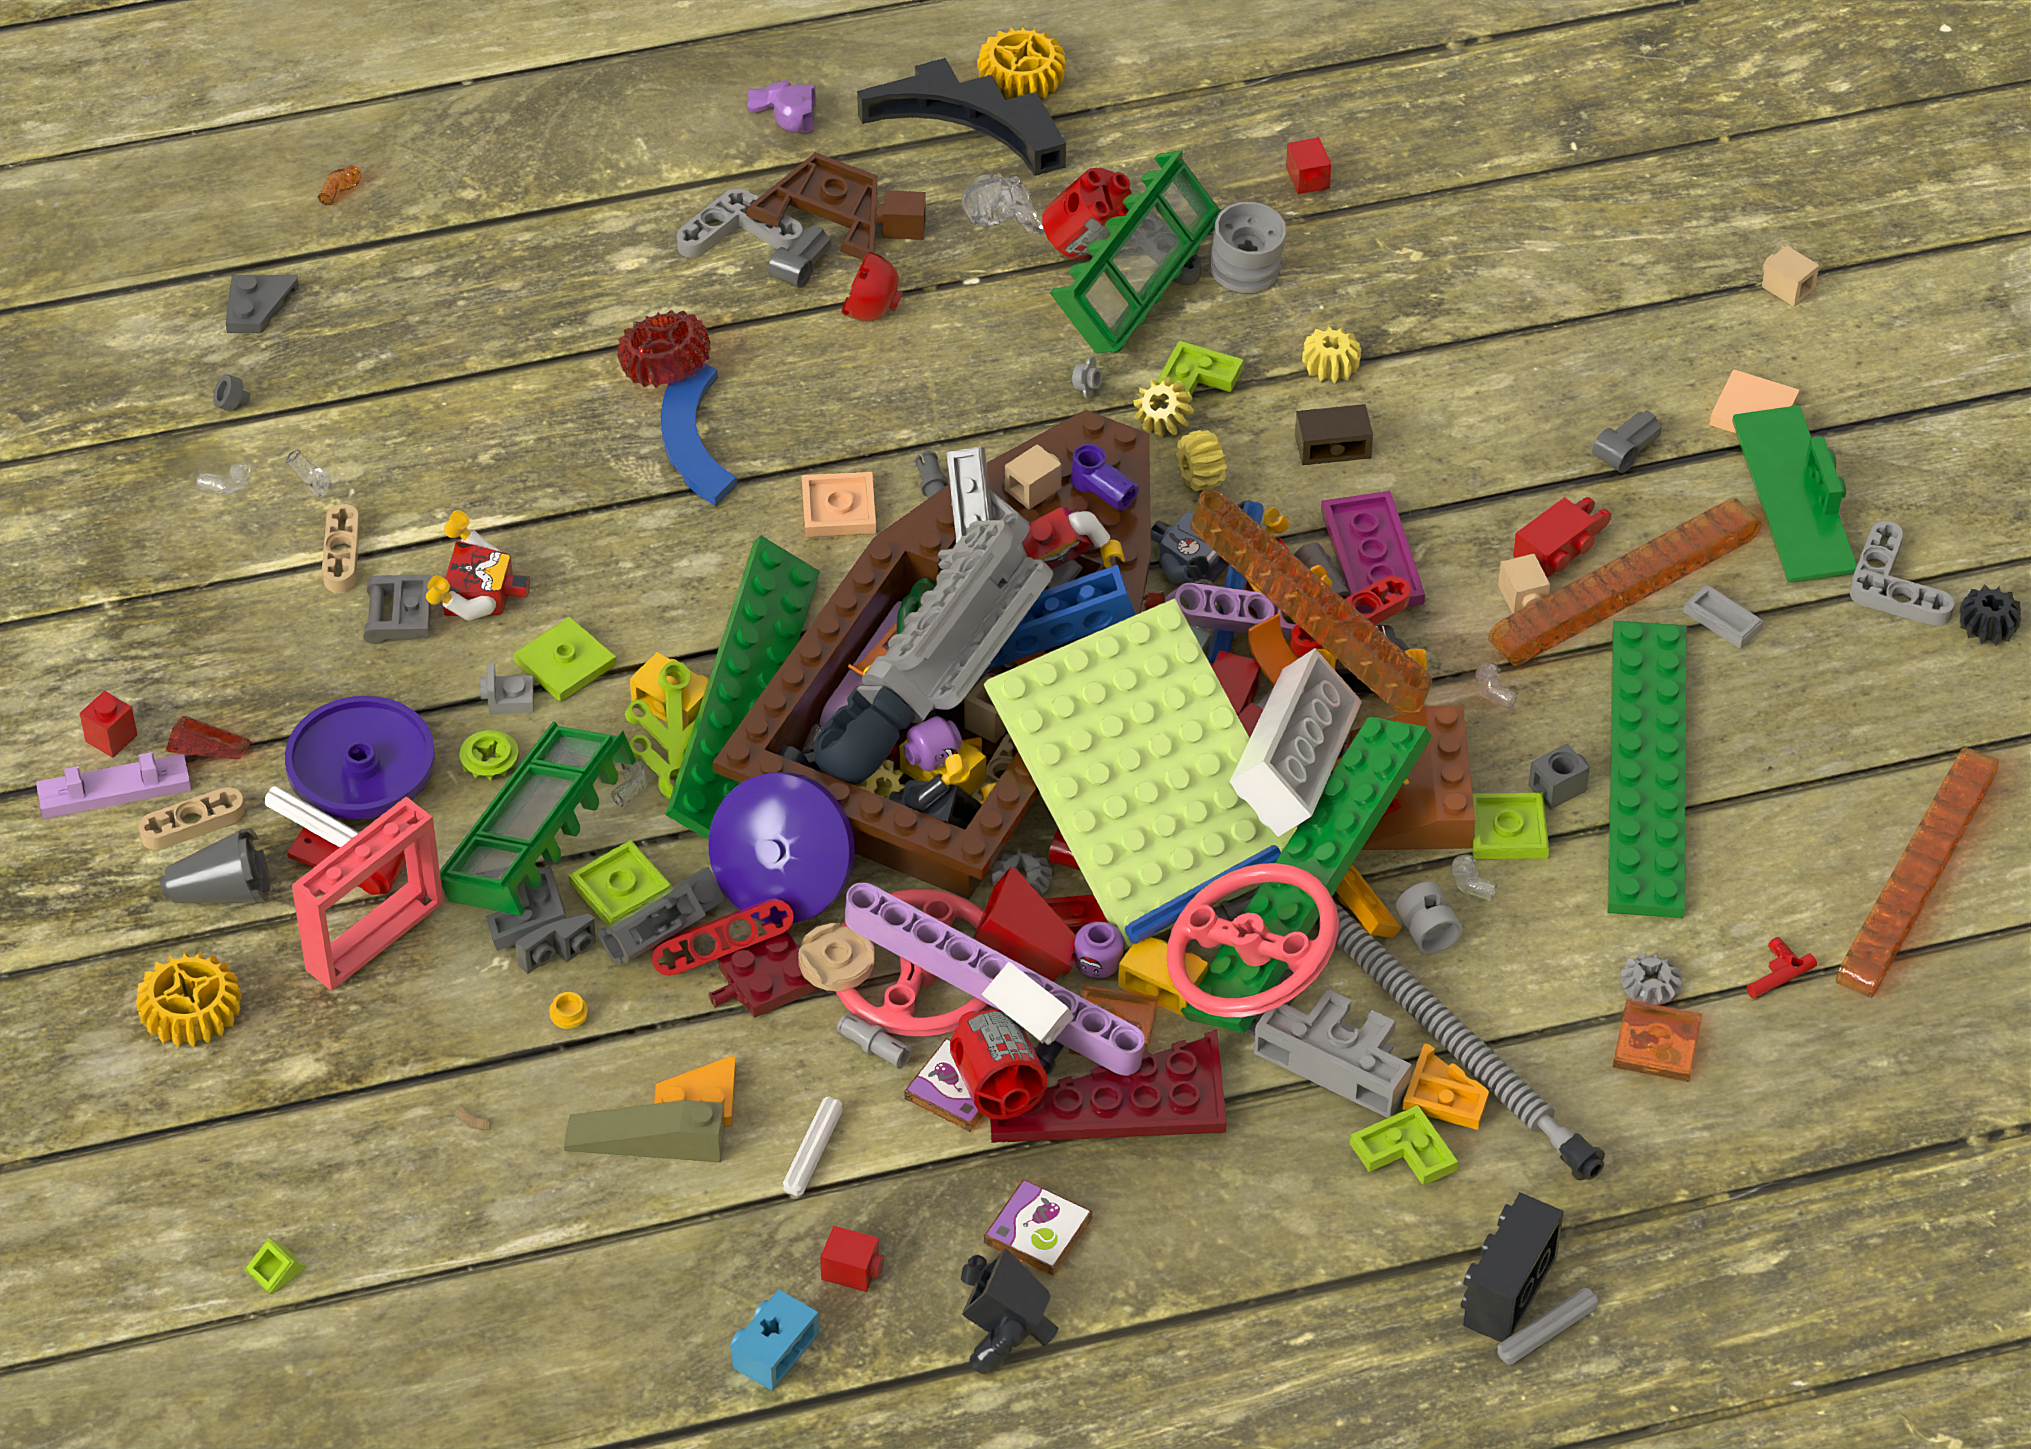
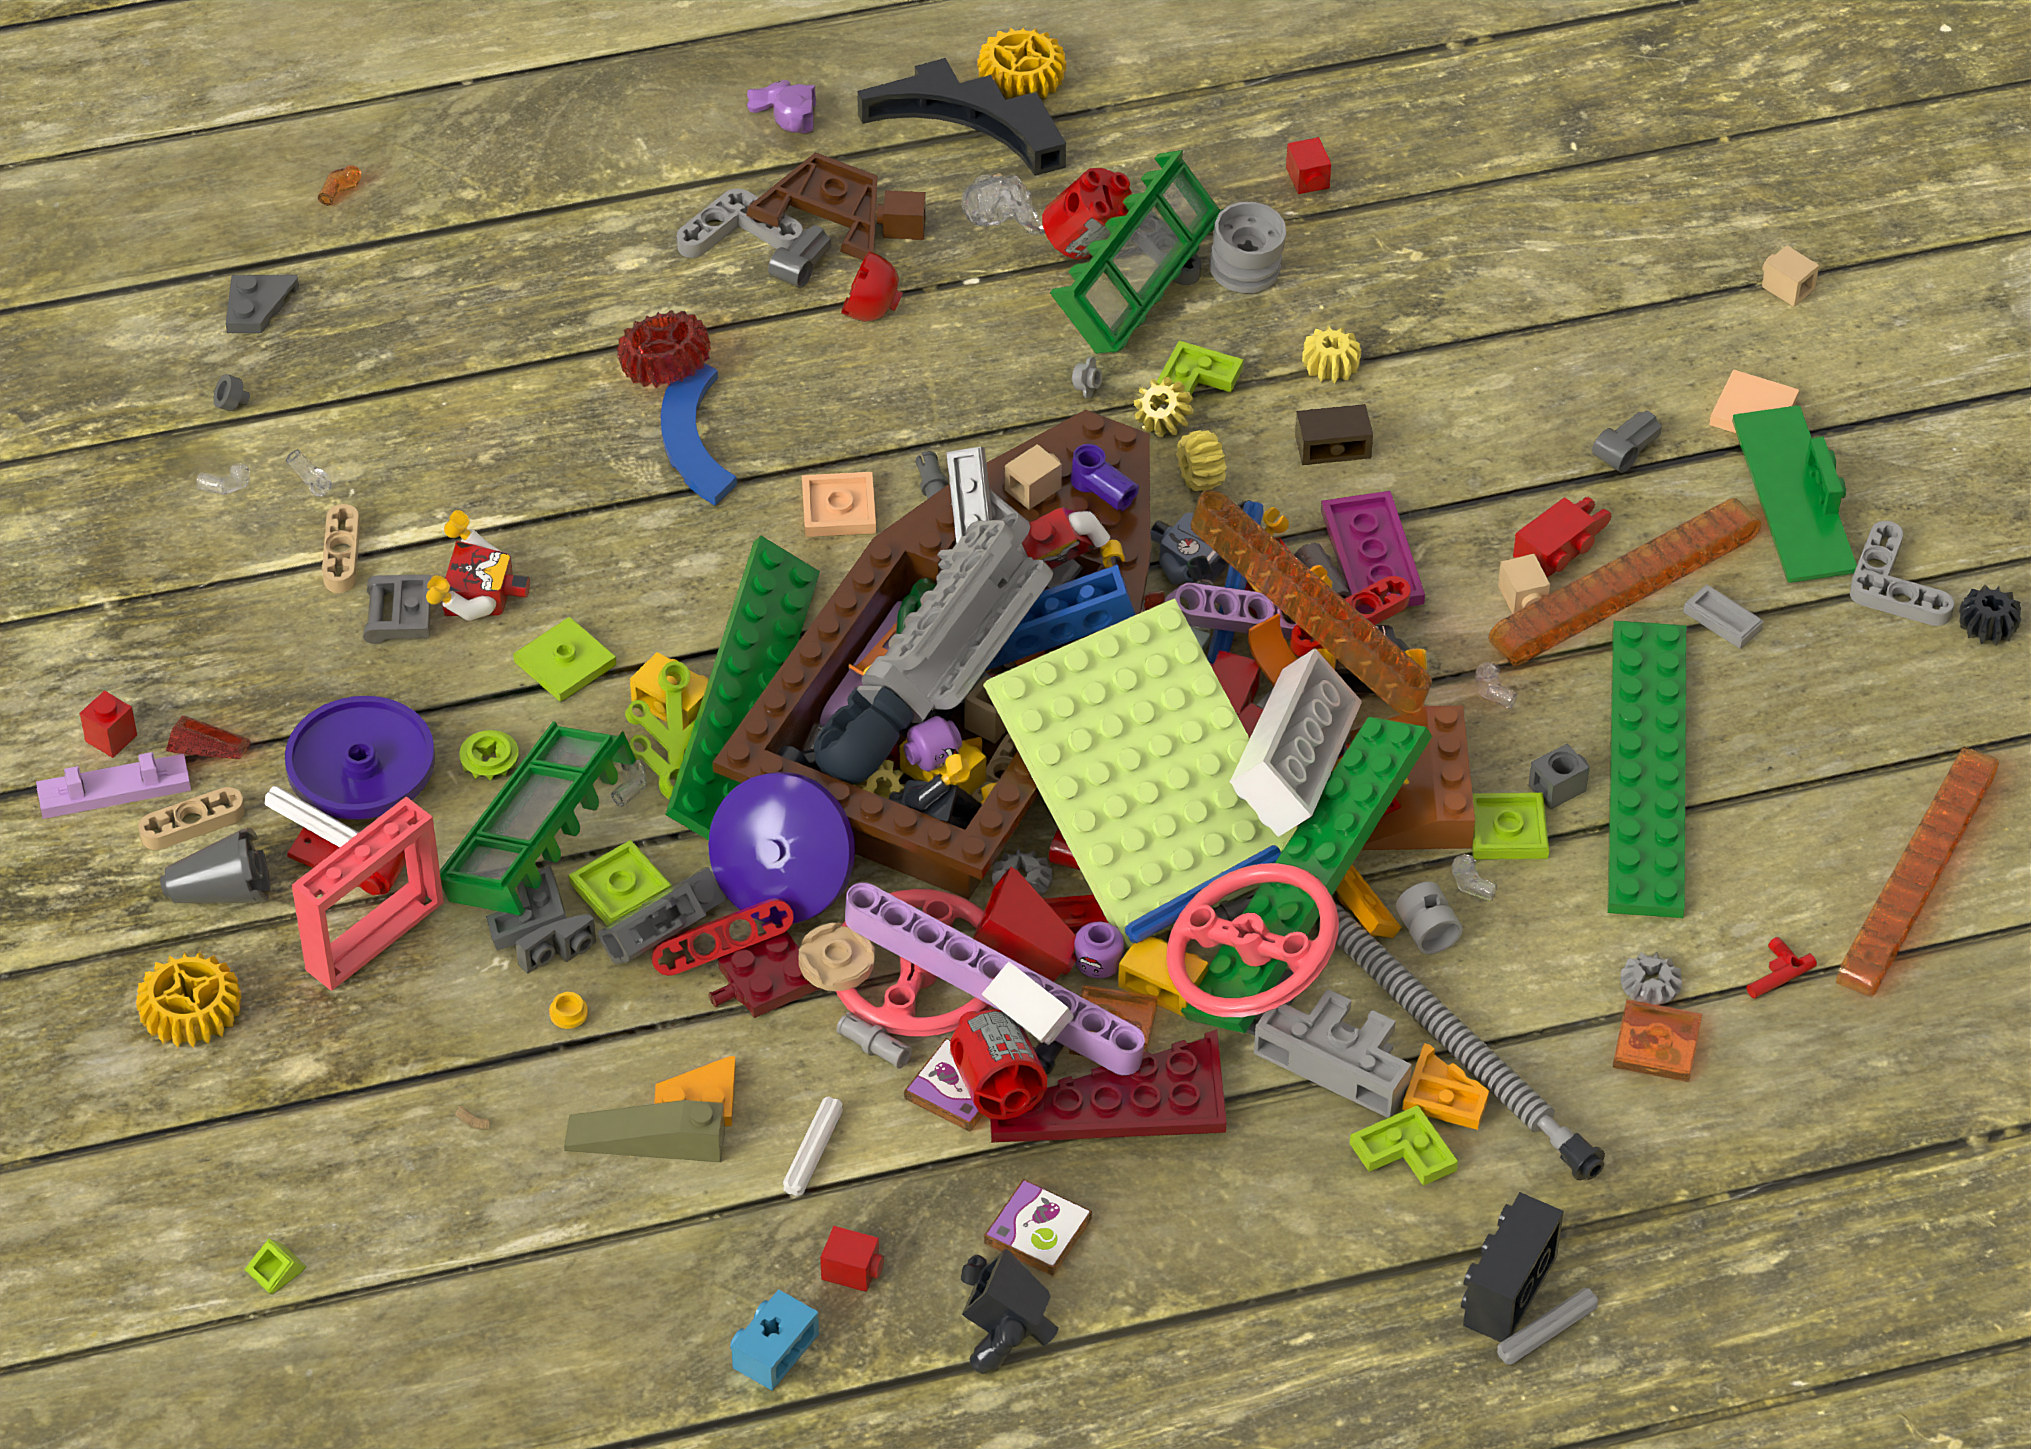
(507, 693): light grey bracket -> none

